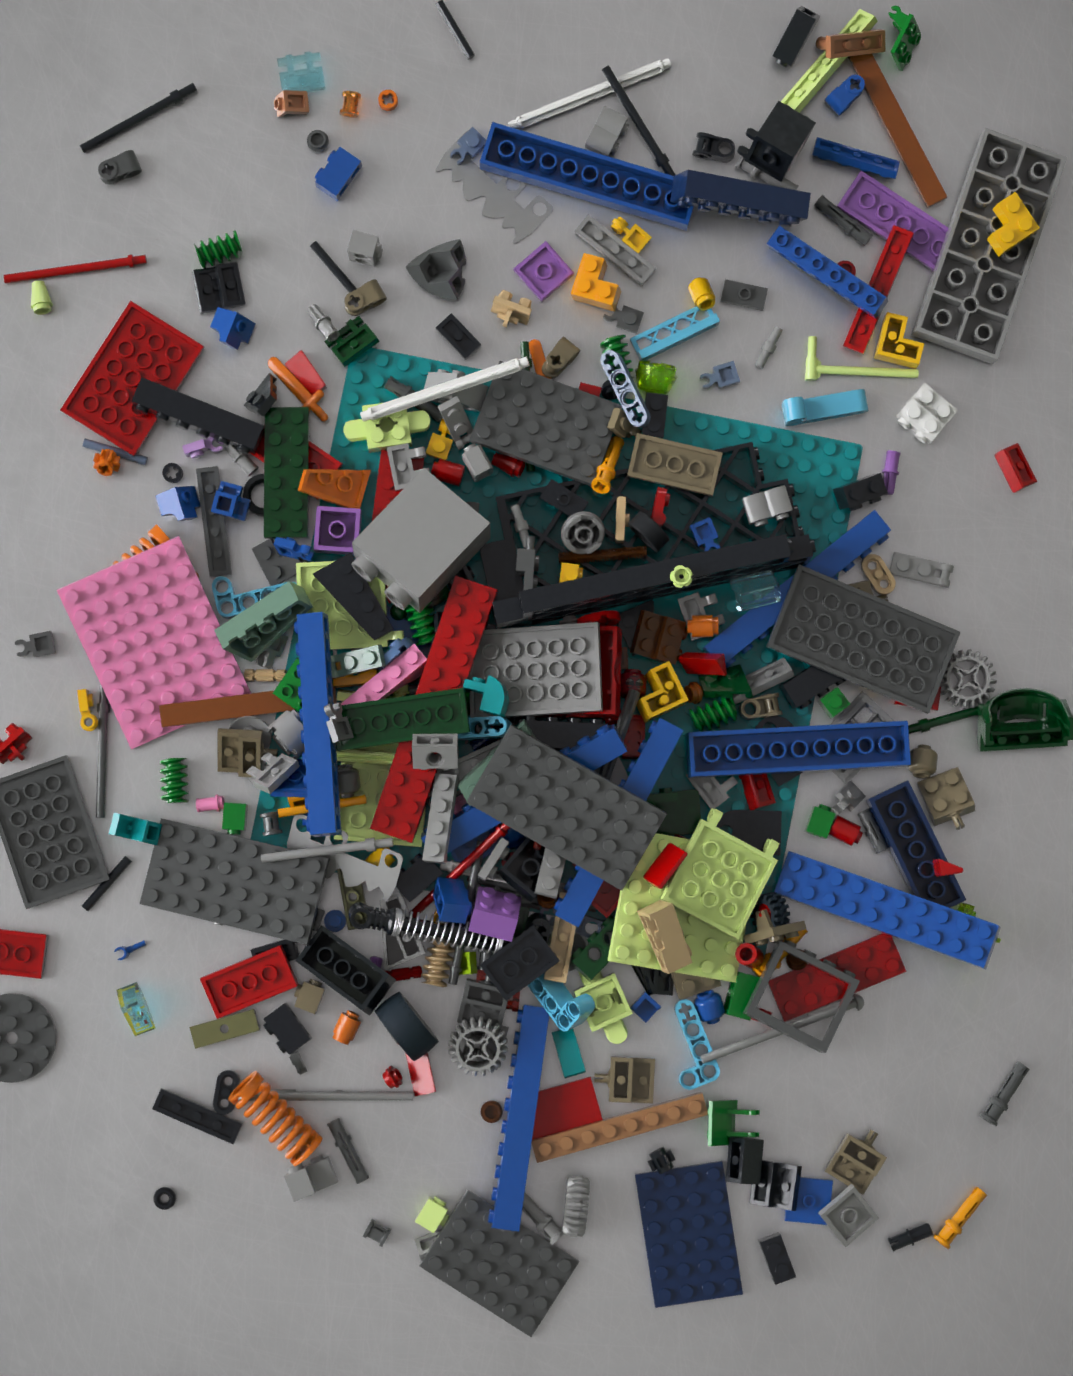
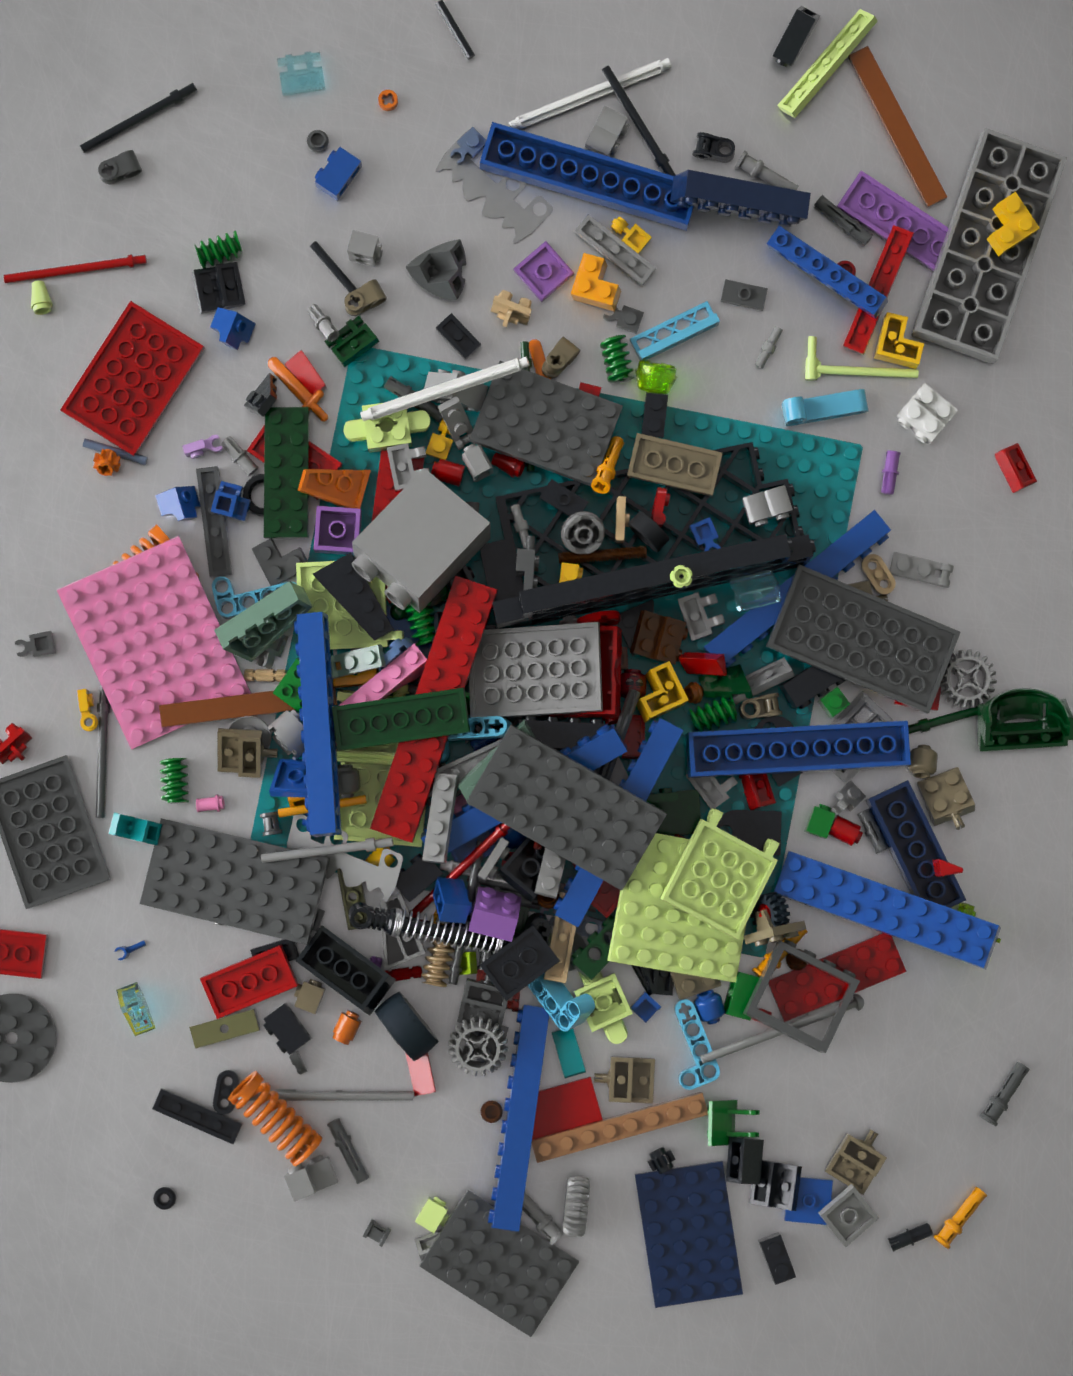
(102, 888): black bar -> none
(179, 474): black bush -> none
(198, 416): black brick -> none
(234, 818): green brick -> none
(275, 772): light grey plate -> none
(289, 548): blue plate -> none
(291, 103): nougat bracket -> none
(335, 920): blue plate -> none
(337, 725): dark grey plate -> none
(350, 104): clear orange bush -> none
(392, 1077): red plate -> none
(427, 744): light grey brick -> none
(495, 695): teal brick -> none
(607, 390): black plate -> none
(620, 424): dark tan plate -> none
(622, 390): sand blue beam -> none
(665, 865): red slope -> none
(665, 936): tan wedge -> none
(702, 293): yellow brick -> none
(703, 626): orange brick -> none
(723, 375): sand blue plate -> none
(749, 955): red brick -> none
(778, 141): black container -> none
(843, 96): blue piece -> none
(852, 43): nougat piece -> none
(856, 158): blue plate -> none
(860, 491): black brick -> none
(907, 39): green plate -> none

